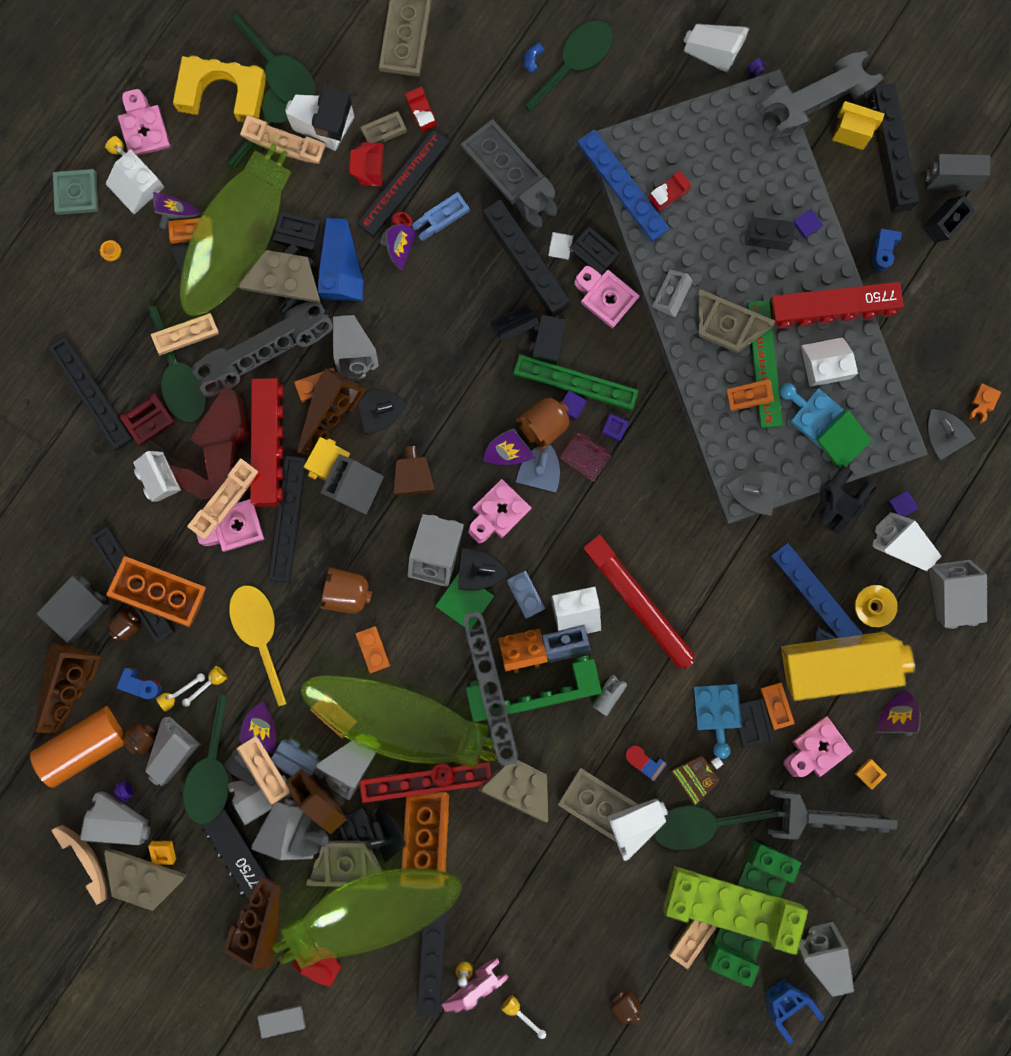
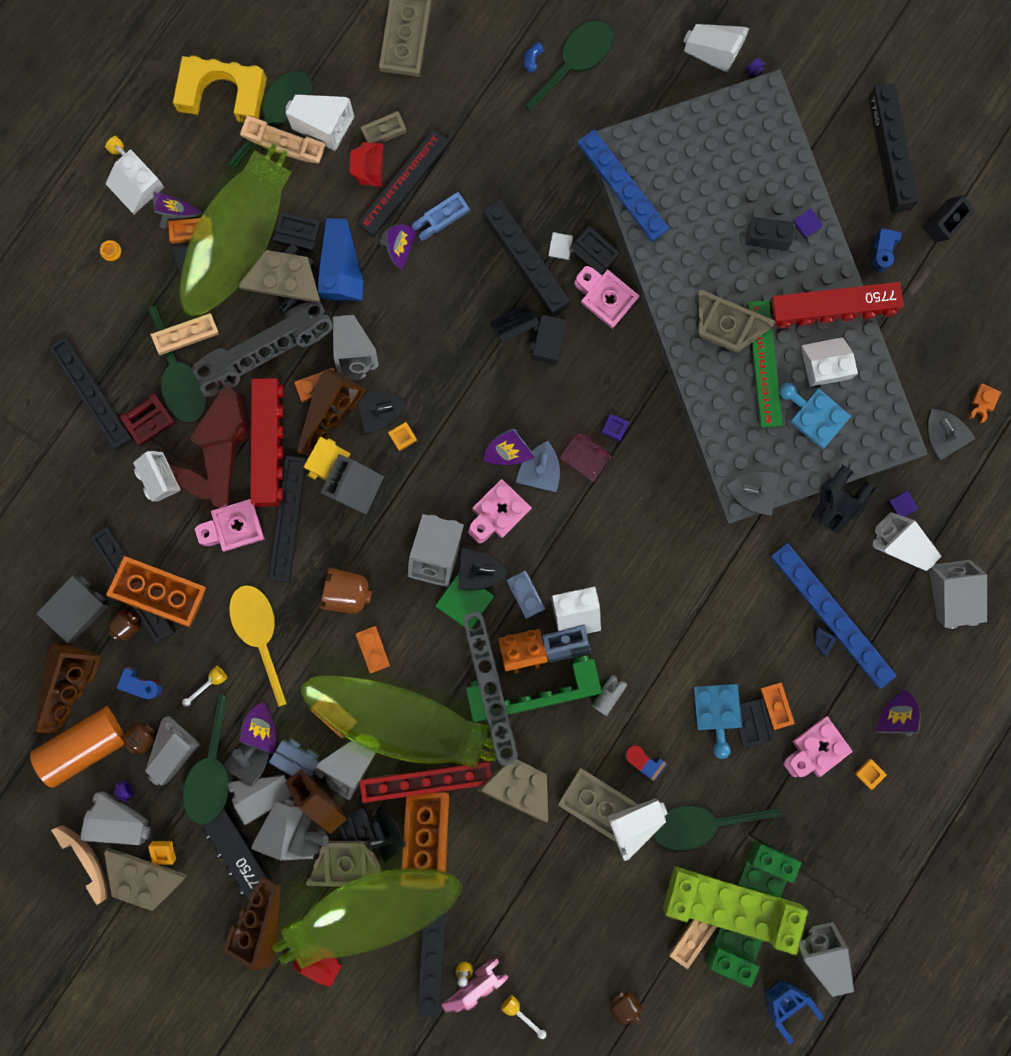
(75, 191): sand green plate -> none
(138, 116): bright pink plate -> none
(167, 700): hinge -> none
(223, 500): light nougat slope -> none
(263, 770): light nougat plate -> none
(281, 1021): light grey tile -> none
(283, 73): dark green piece -> none
(332, 113): black brick -> none
(401, 218): red tile -> none
(402, 436): none -> light orange plate
(412, 474): reddish brown torso -> none
(420, 109): red leg -> none
(442, 775): red tile -> none
(511, 172): dark grey hinge -> none
(544, 422): dark orange cylinder -> none
(574, 404): dark purple tile -> none
(575, 382): green tile -> none
(606, 561): red brick -> none
(670, 191): red leg -> none
(672, 292): light grey slope -> none
(697, 776): reddish brown torso -> none
(750, 395): orange plate -> none
(794, 107): dark grey piece -> none
(796, 817): dark grey hinge -> none
(843, 439): green tile -> none
(845, 665): yellow brick -> none
(856, 125): yellow plate -> none
(885, 603): yellow dish -> none
(957, 172): dark grey brick -> none

